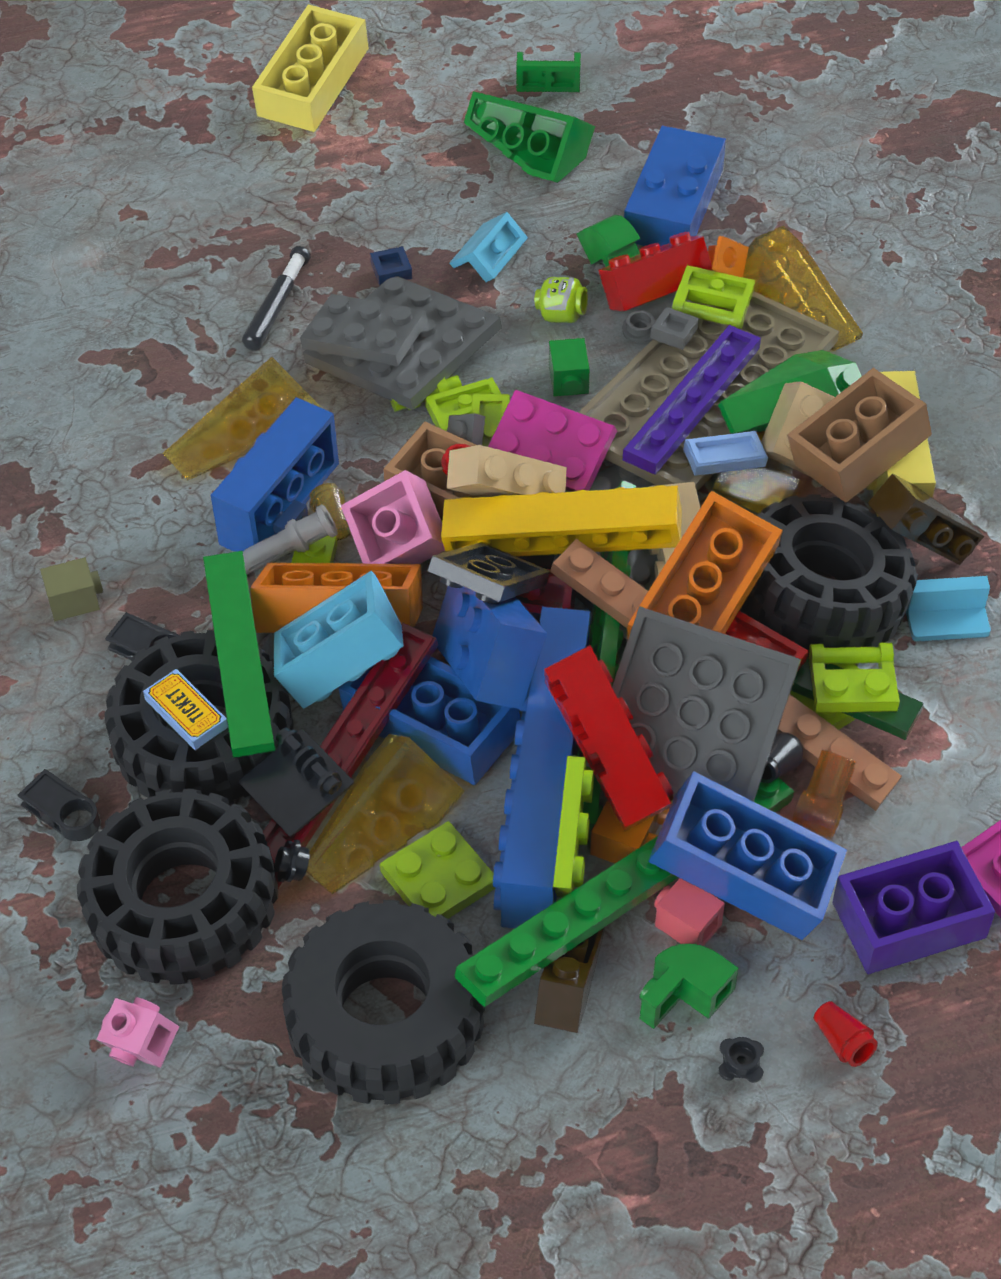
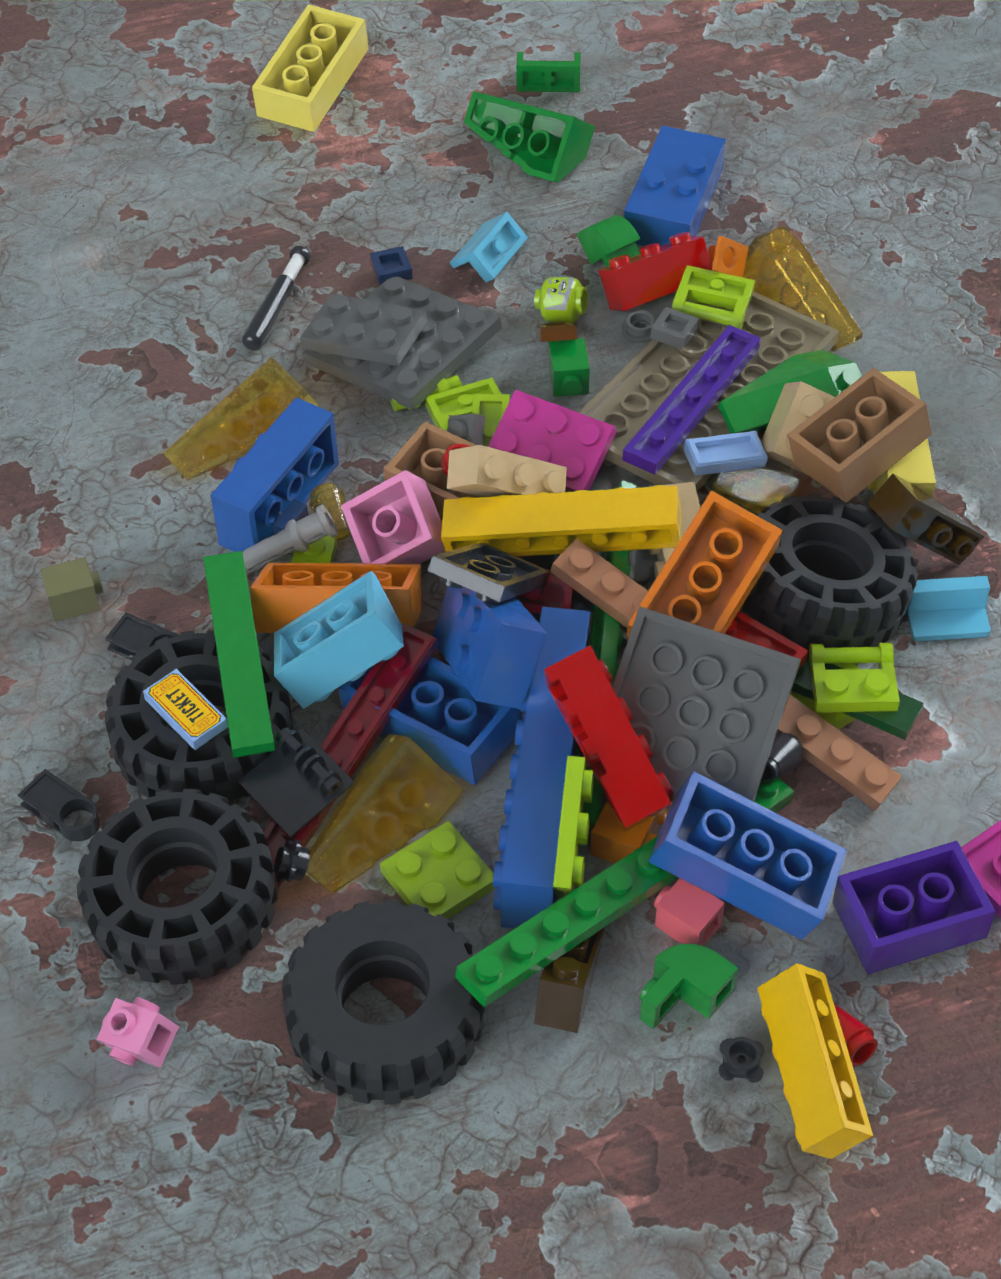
(556, 331): none -> reddish brown tile
(814, 1062): none -> yellow brick
(821, 804): clear orange piece -> none

